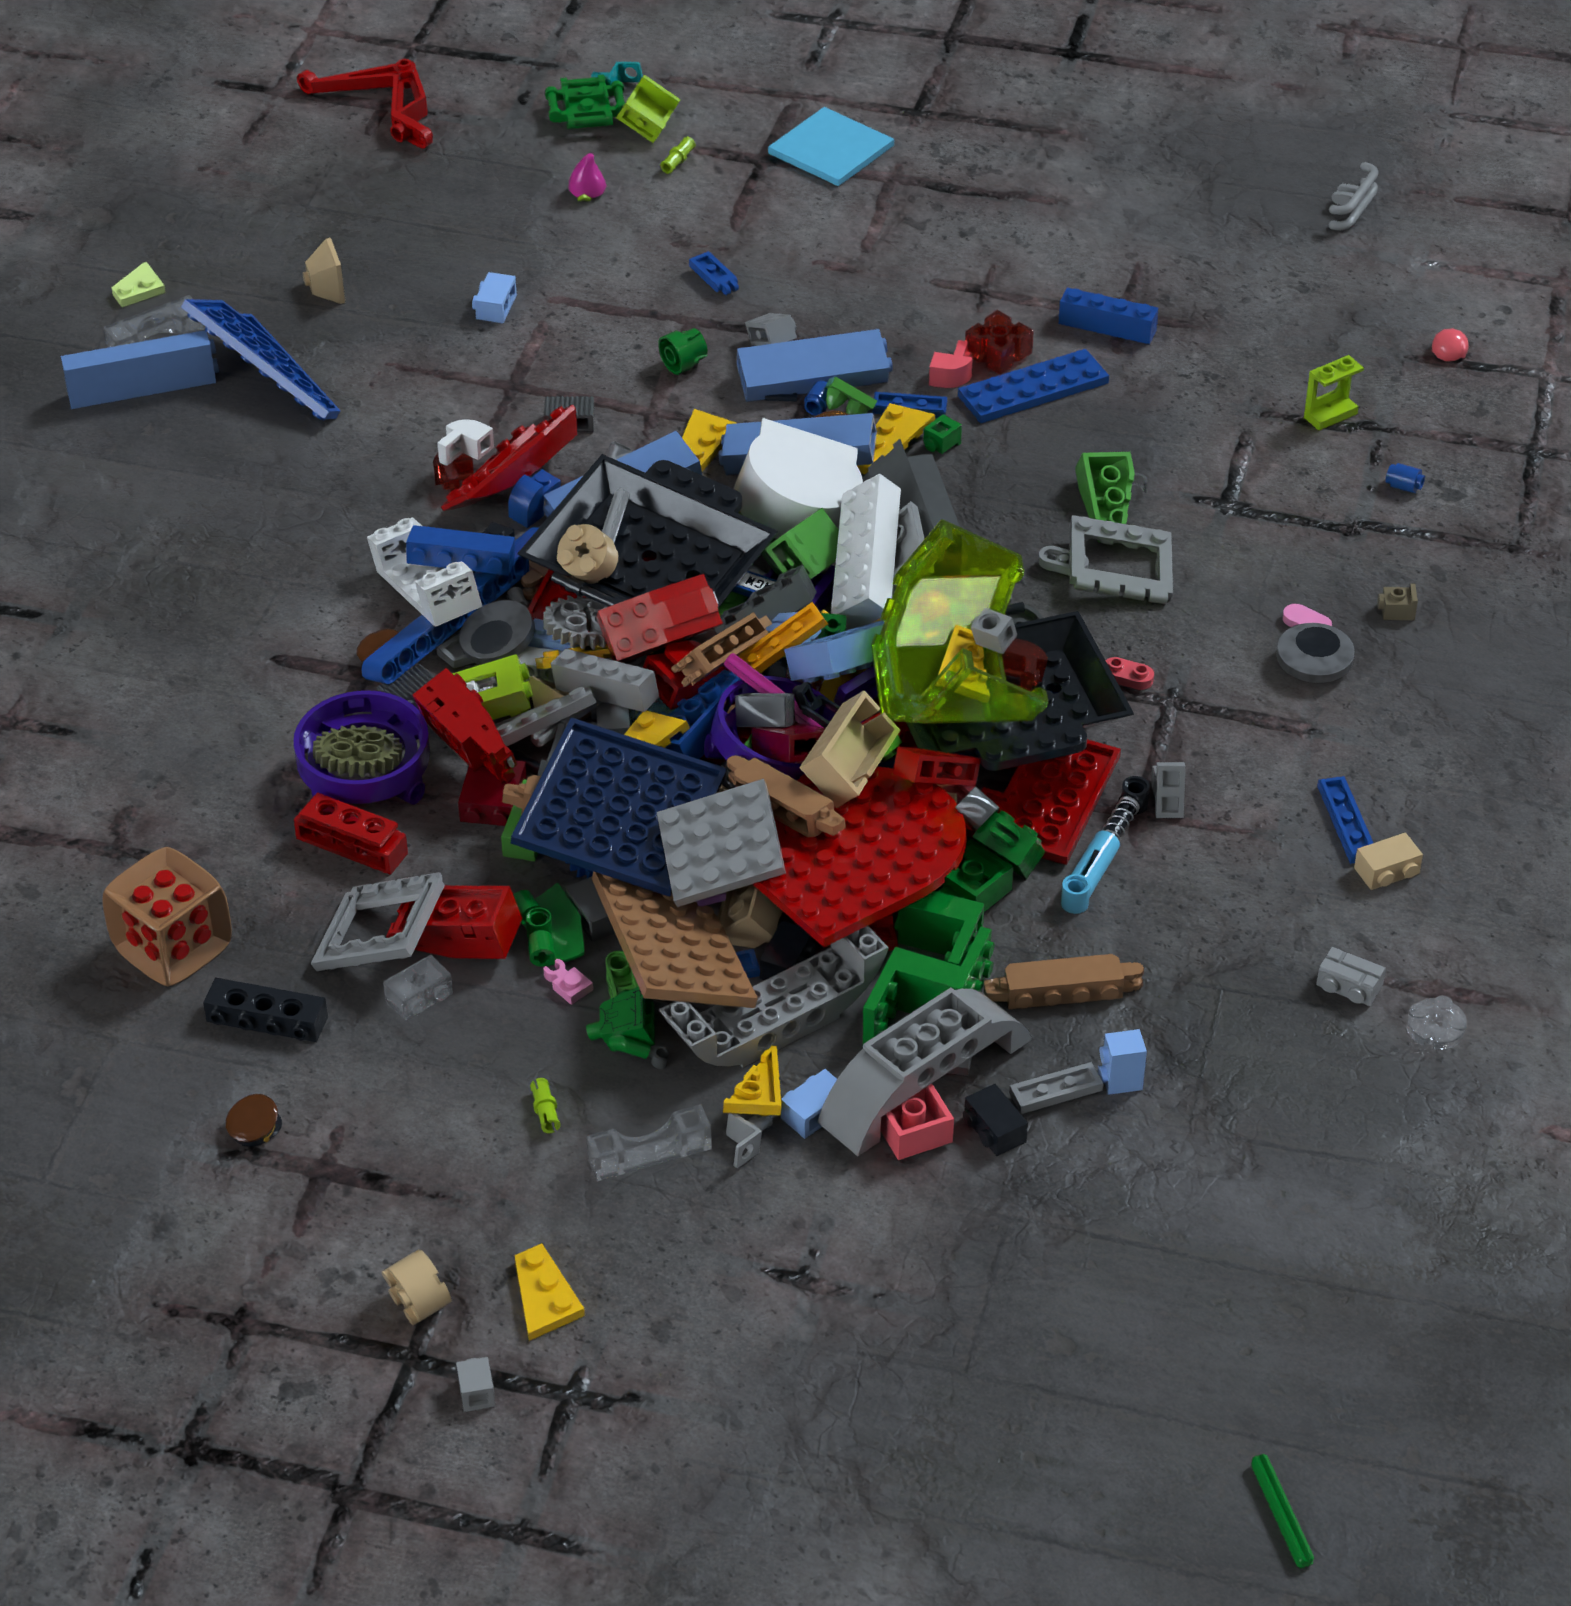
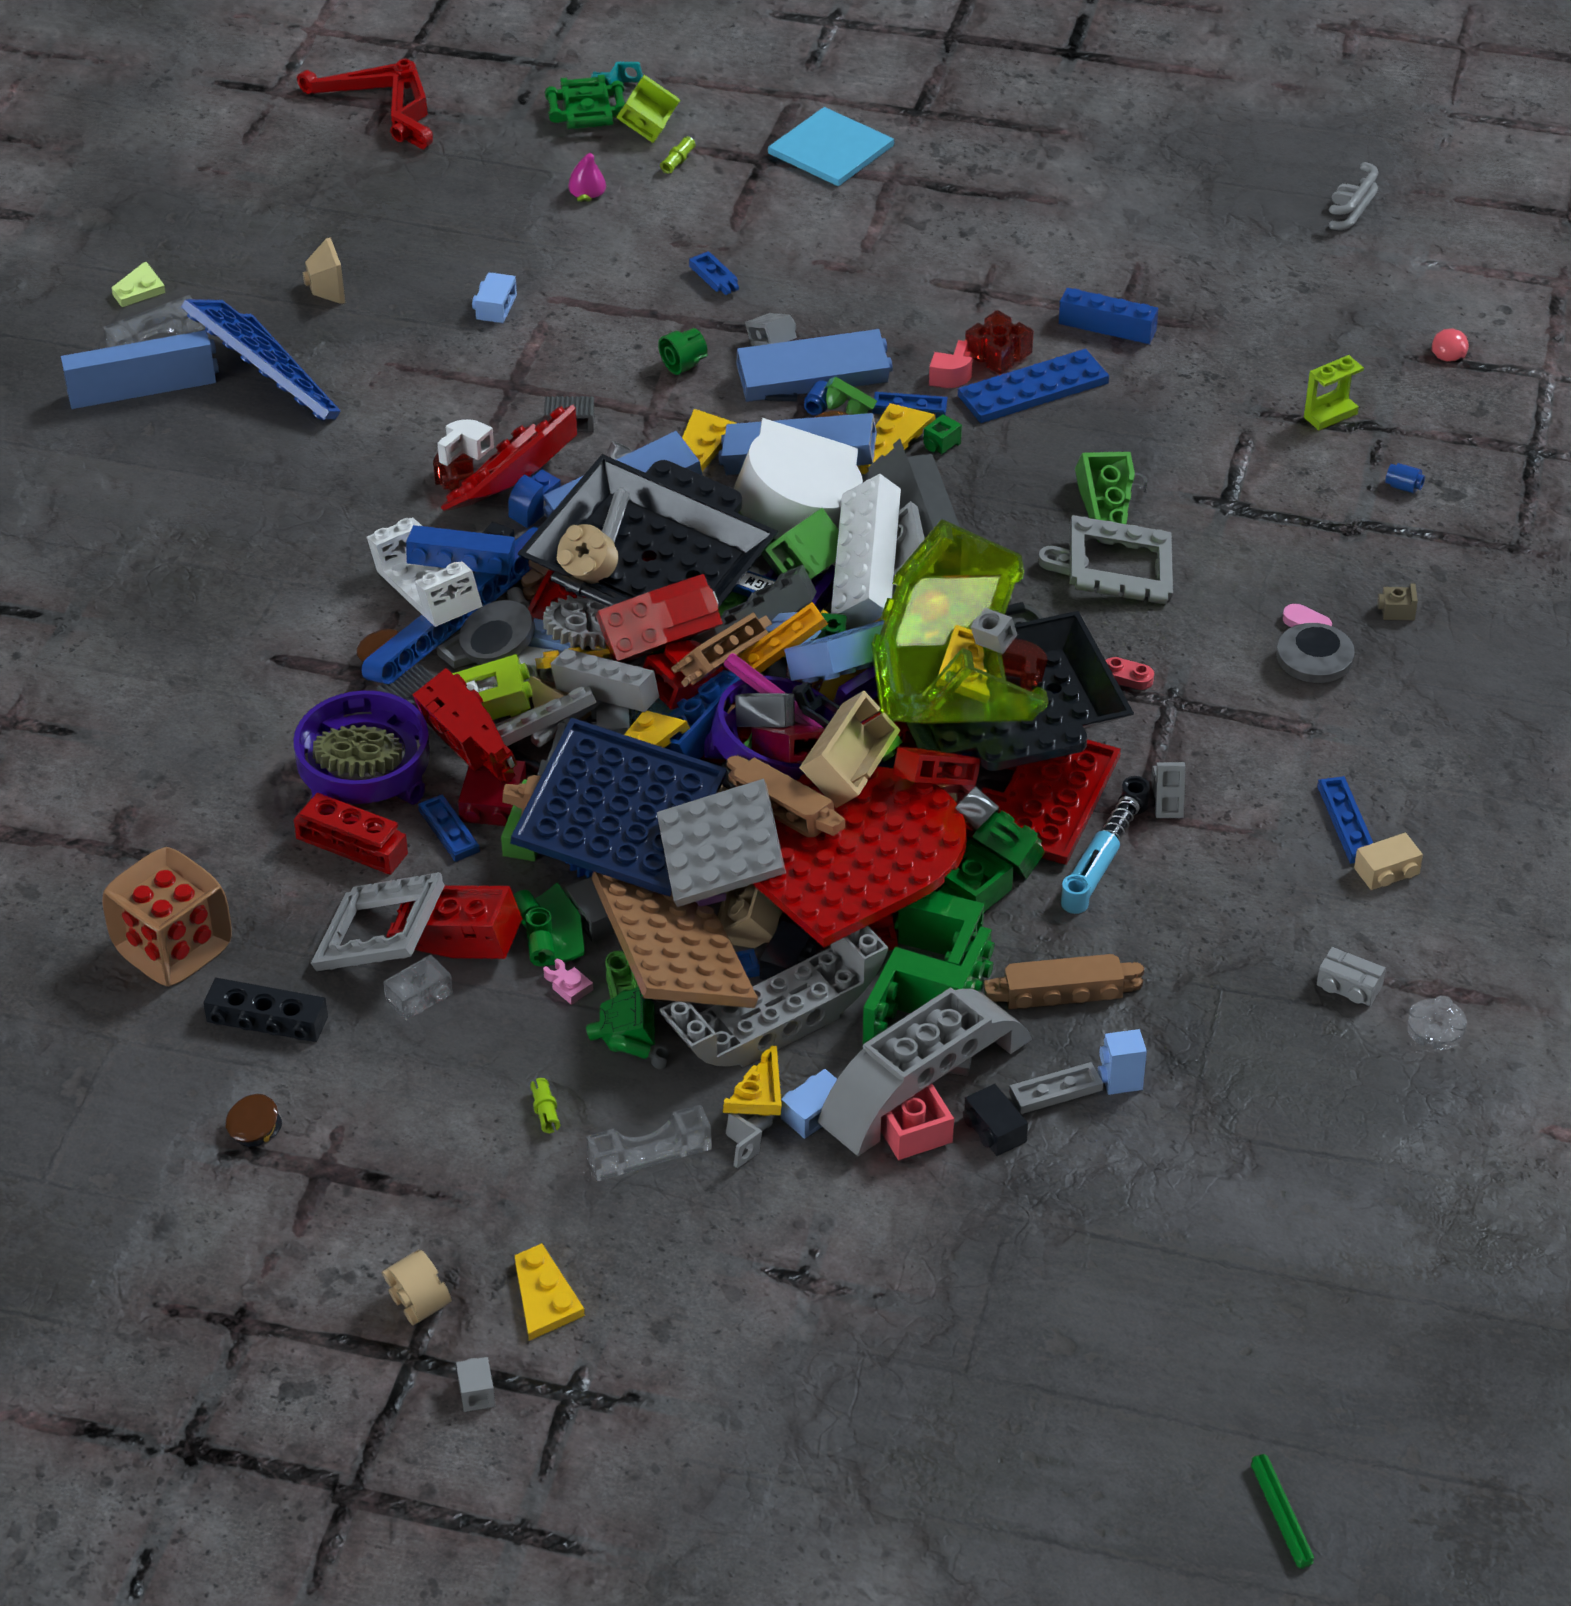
(448, 828): none -> blue tile

